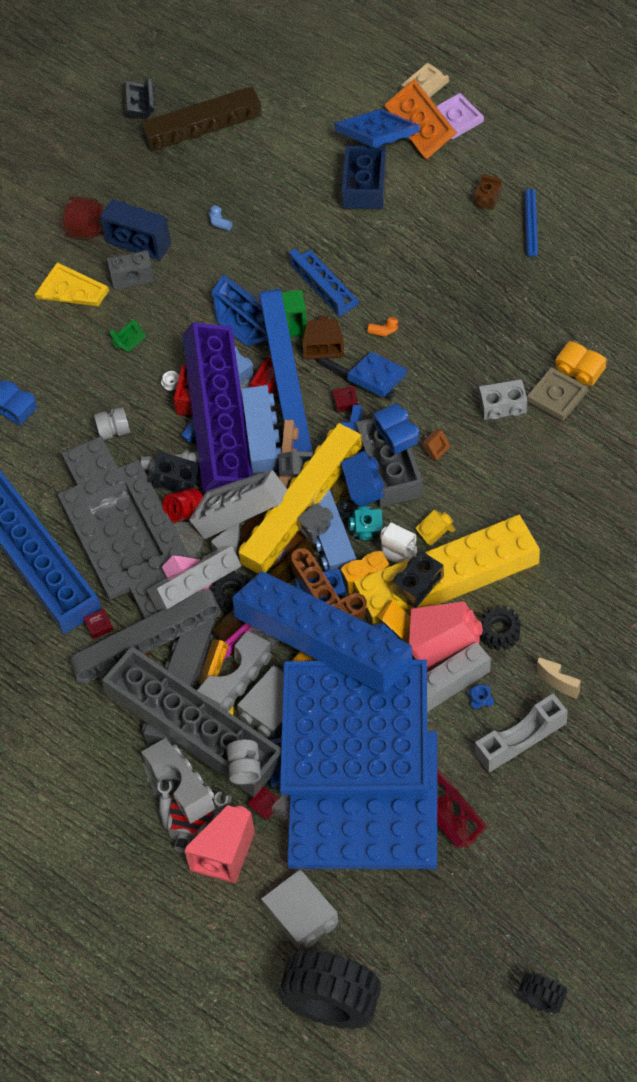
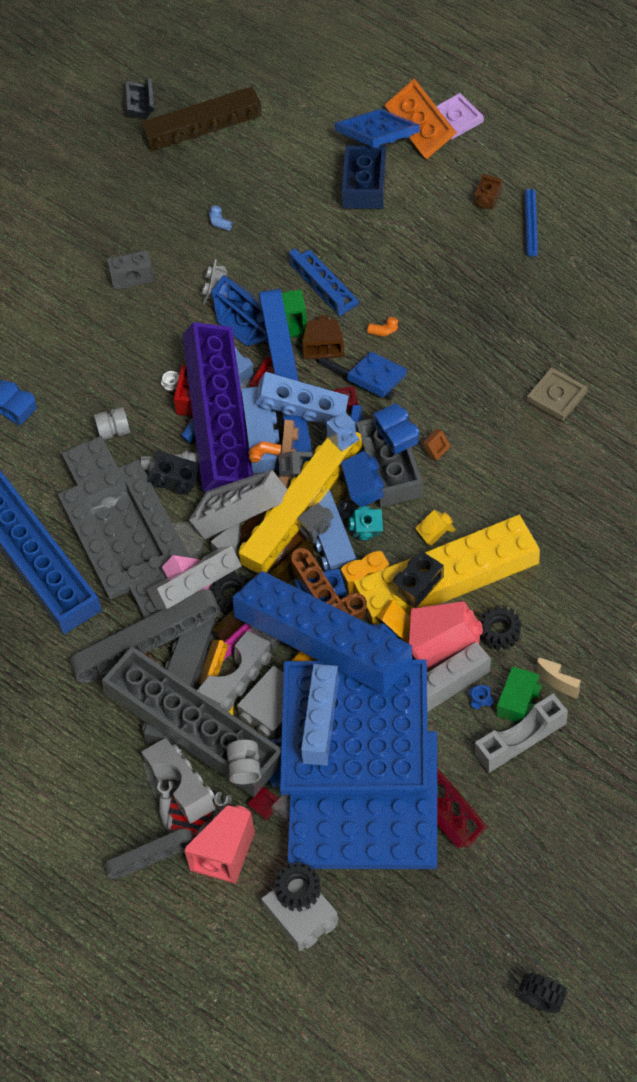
(71, 287): yellow wing -> none
(83, 217): clear red brick -> none
(98, 624): dark red plate -> none
(129, 336): green bracket -> none
(135, 229): dark blue brick -> none
(148, 854): none -> dark grey beam
(181, 504): red wheel -> none
(213, 275): none -> light grey hinge
(262, 448): none -> orange arm
(293, 391): none -> medium blue brick
(297, 900): none -> black tyre
(320, 714): none -> medium blue brick
(329, 989): black tyre -> none
(342, 431): none -> medium blue brick
(398, 543): white brick -> none
(429, 79): tan plate -> none
(497, 399): light grey brick -> none
(518, 695): none -> green piece
(580, 363): light orange brick -> none

